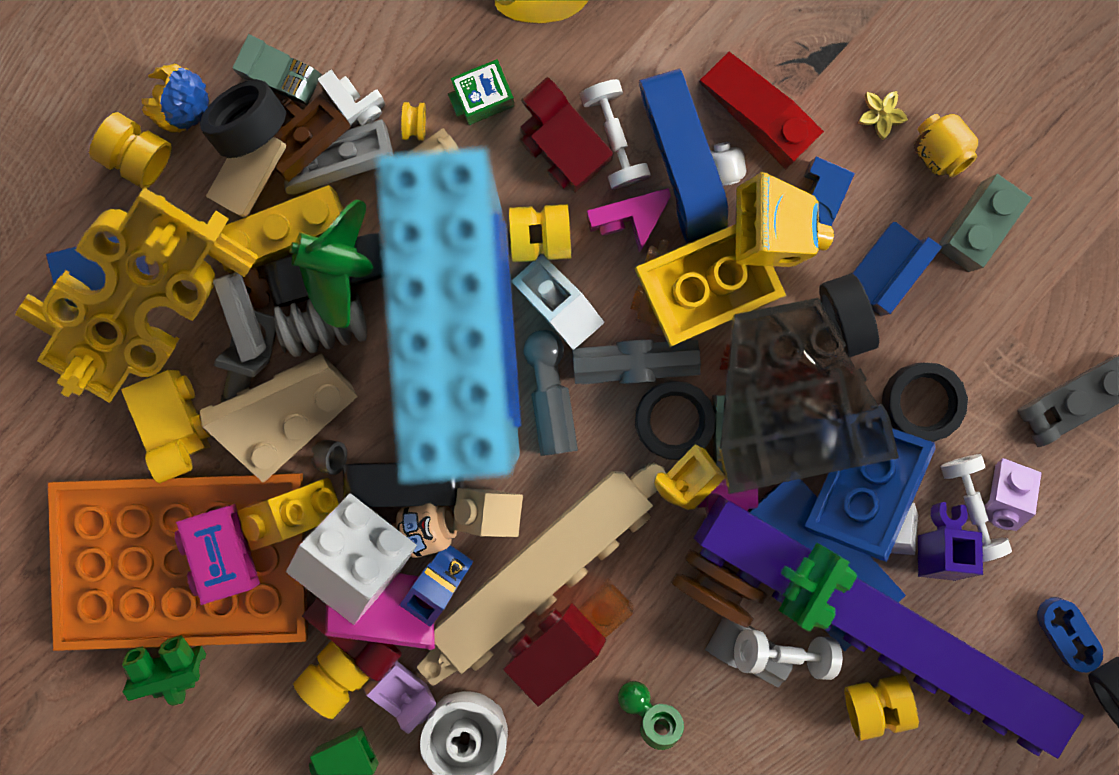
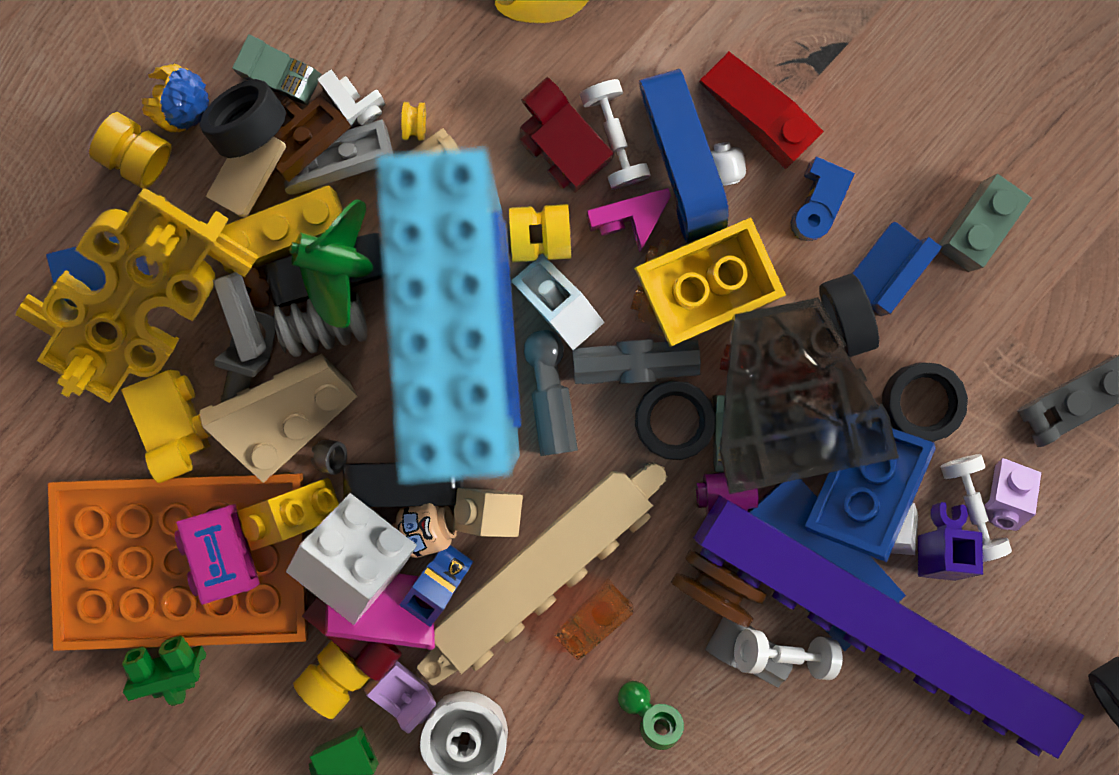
(481, 93): brick -> none
(554, 653): dark red hinge -> none
(690, 479): yellow plate -> none
(777, 224): yellow torso -> none
(813, 585): green hips -> none
(881, 707): yellow wheel -> none
(882, 113): light yellow plant -> none
(946, 144): yellow head -> none
(1077, 629): blue beam -> none

